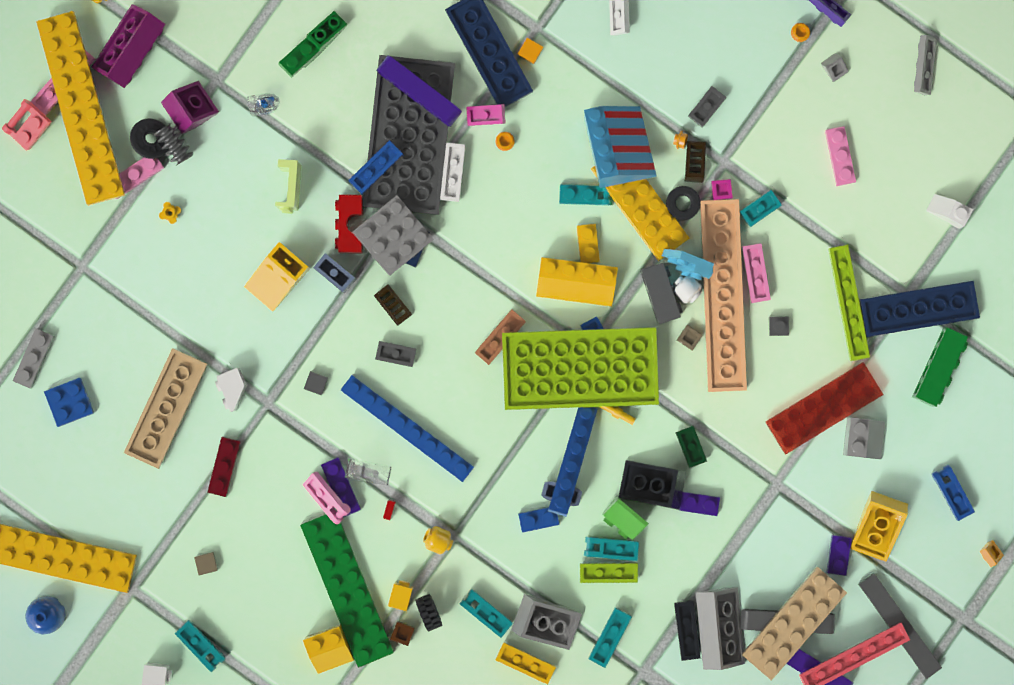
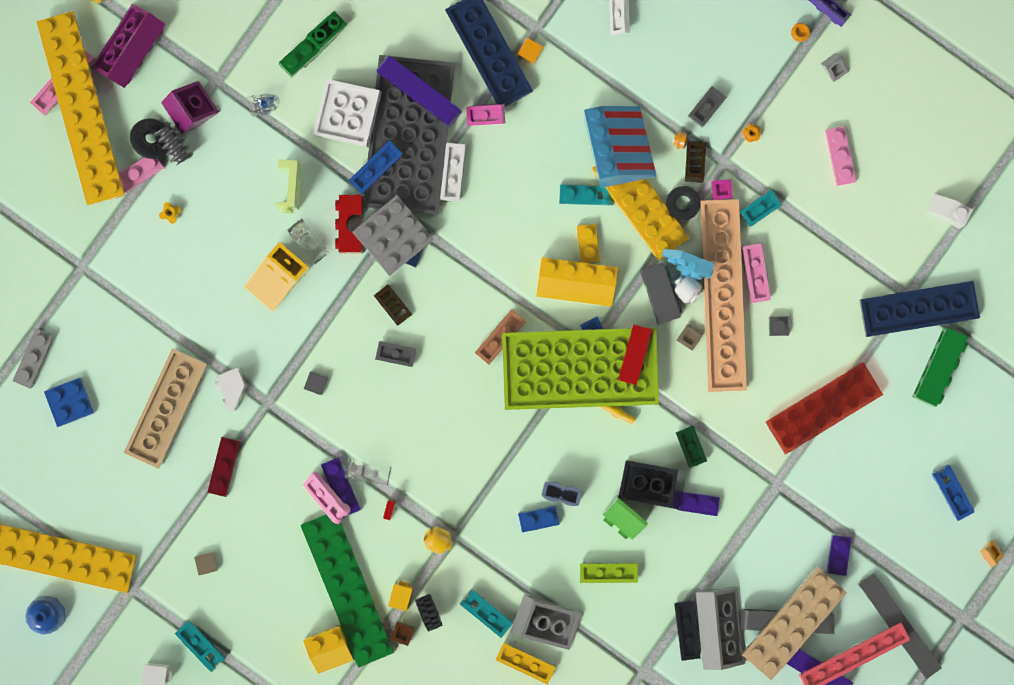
(32, 127): coral plate -> none
(308, 241): none -> clear slope
(334, 273): sand blue brick -> none
(347, 113): none -> white plate
(407, 428): blue plate -> none
(505, 141): light orange plate -> none
(572, 460): blue plate -> none
(609, 637): teal plate -> none
(612, 548): teal plate -> none
(634, 354): none -> red tile
(746, 133): none -> light orange plate
(849, 303): lime plate -> none
(864, 438): light grey slope -> none
(879, 526): yellow slope -> none
(925, 65): light grey plate -> none

